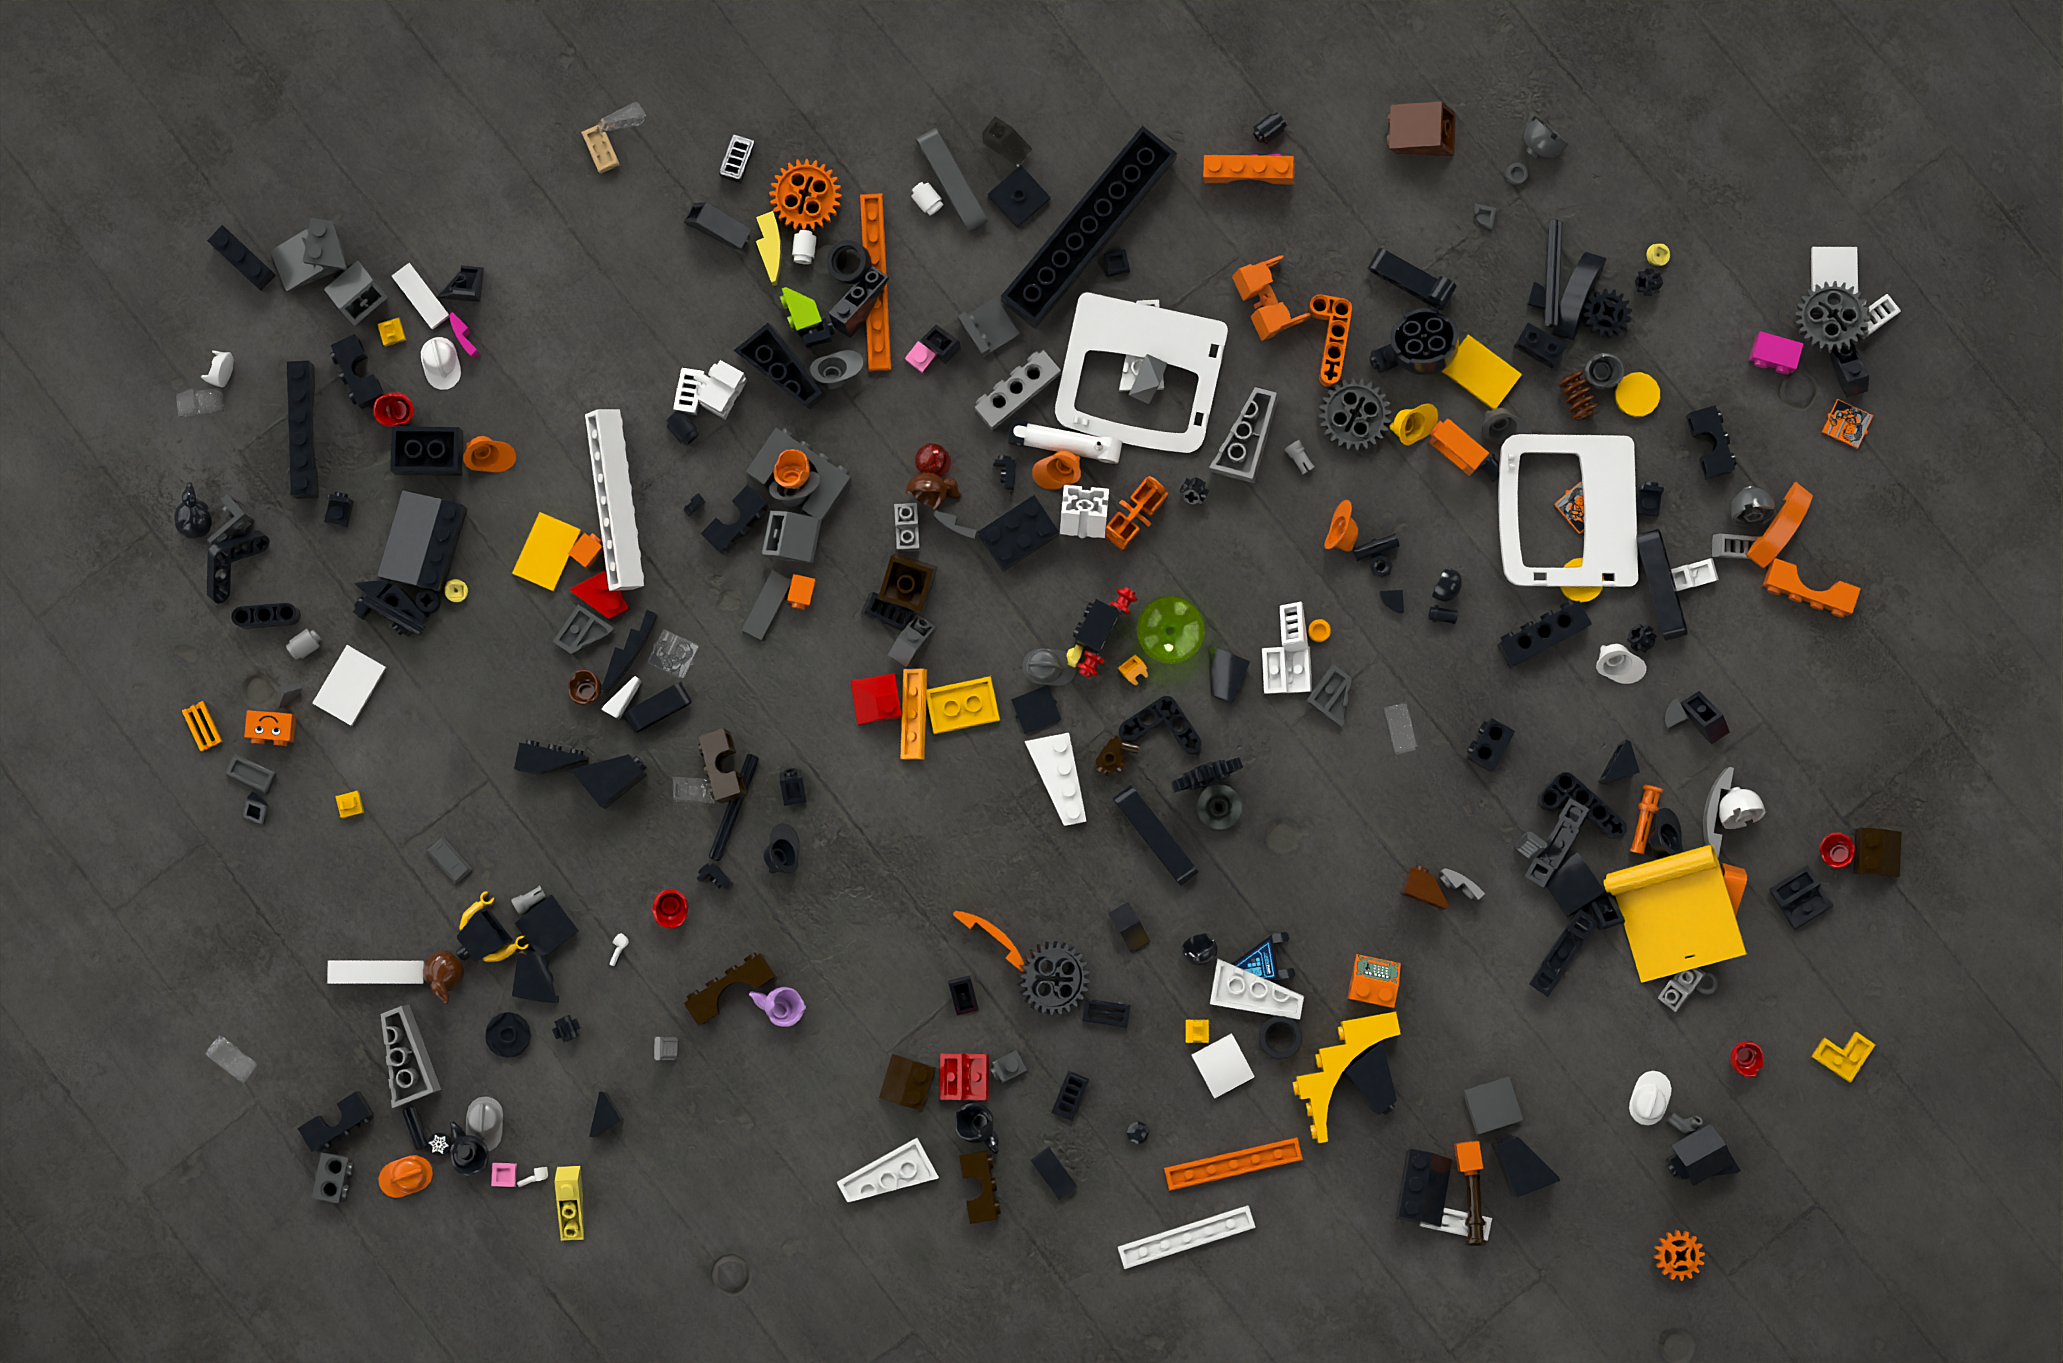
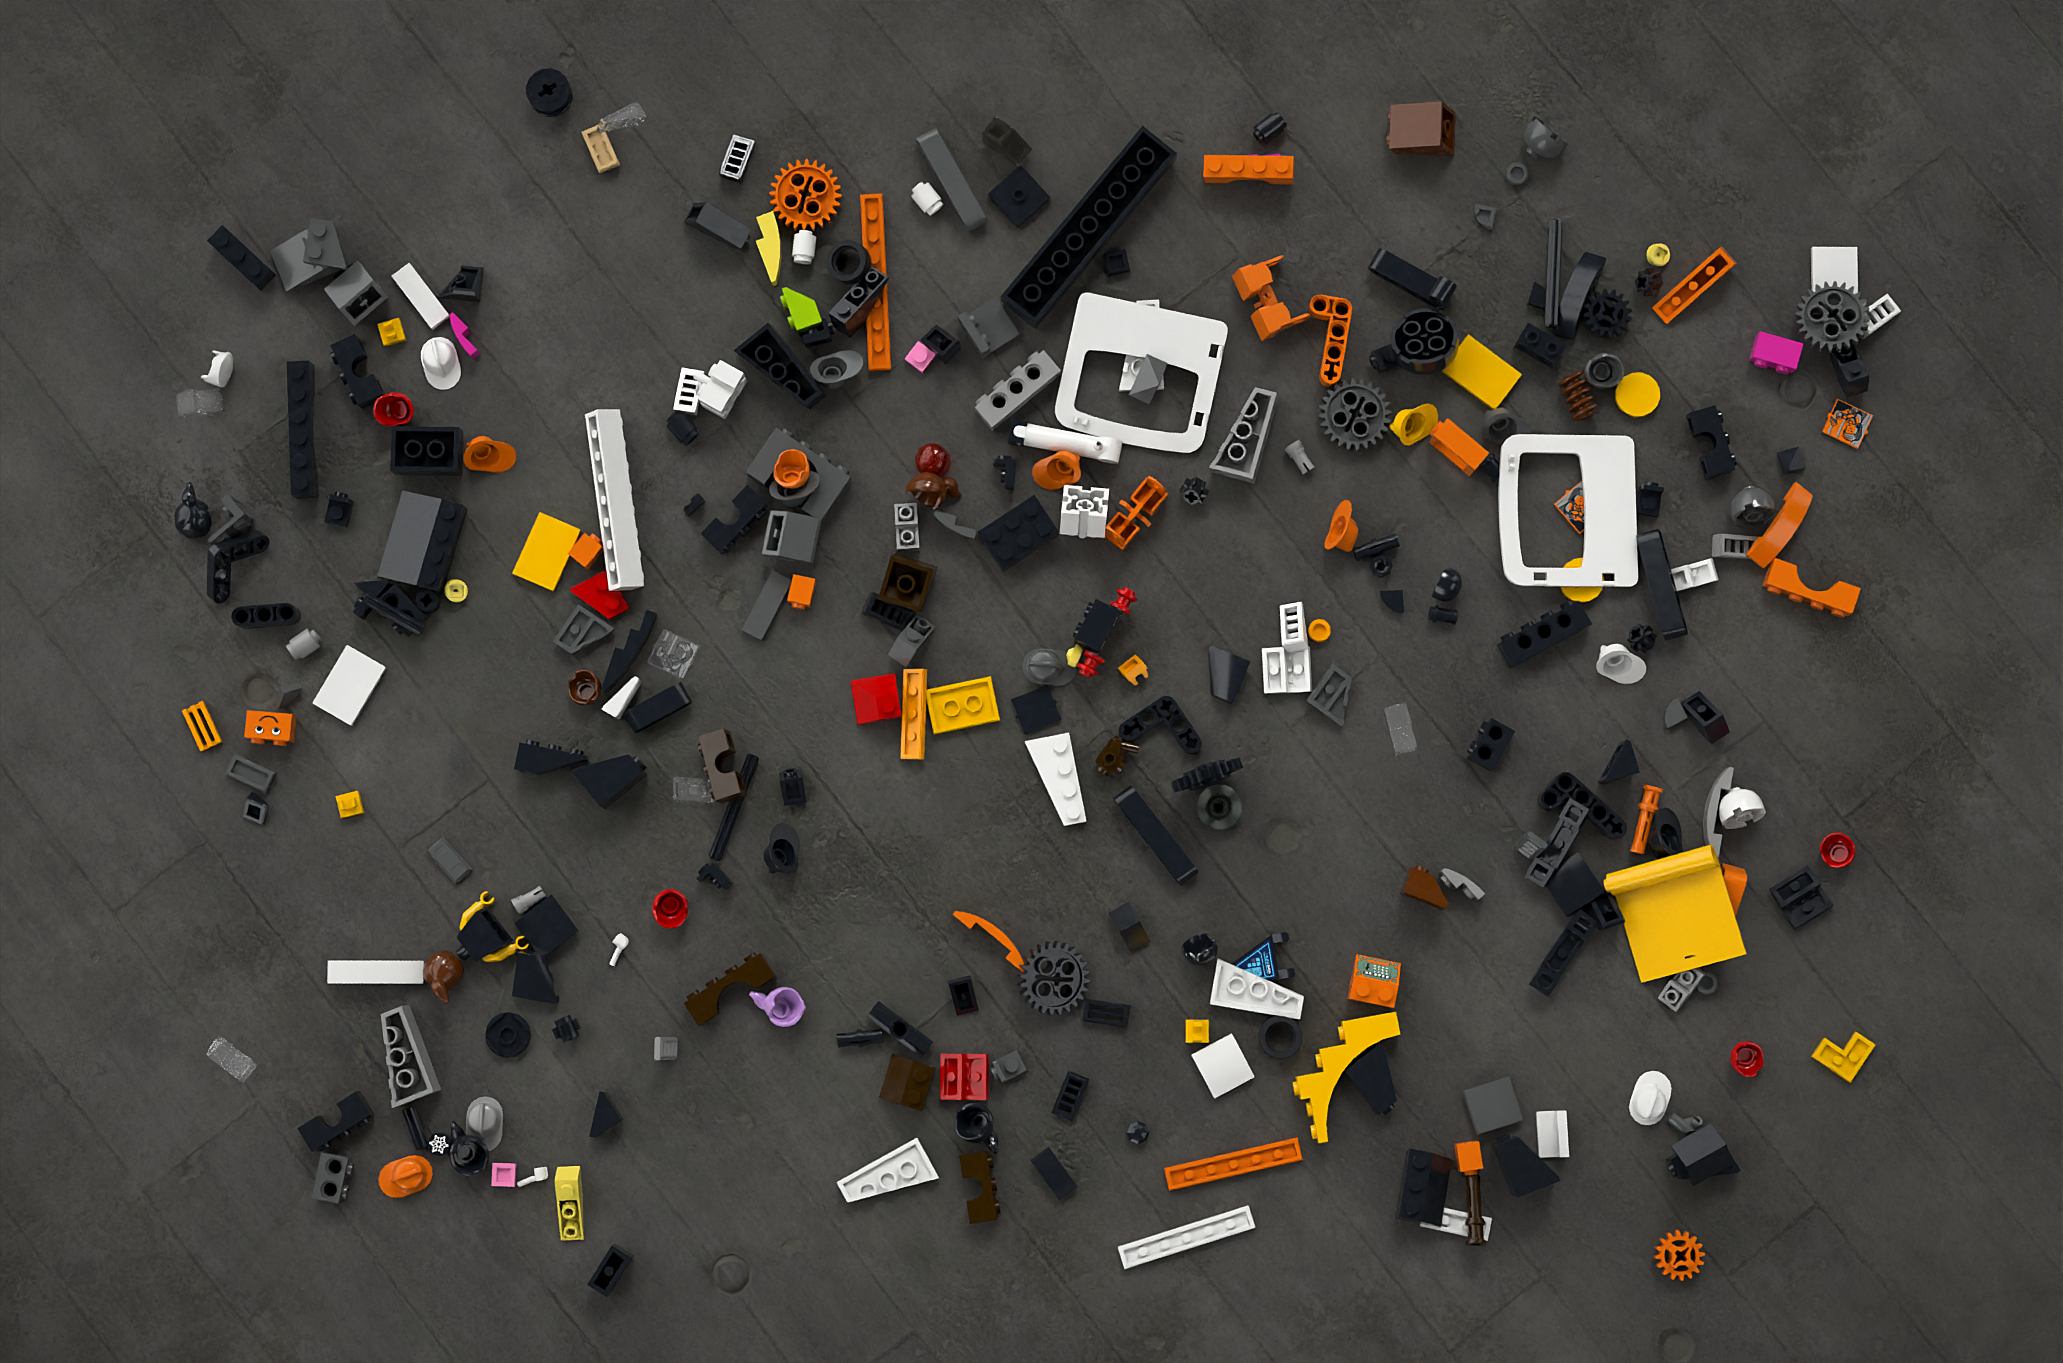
(550, 80): none -> black piece
(610, 1270): none -> black brick
(860, 1038): none -> black pin
(888, 1019): none -> black piece
(1170, 613): clear neon green dish -> none
(1552, 1133): none -> white panel
(1694, 285): none -> orange slope
(1791, 460): none -> black slope
(1877, 852): dark brown slope -> none

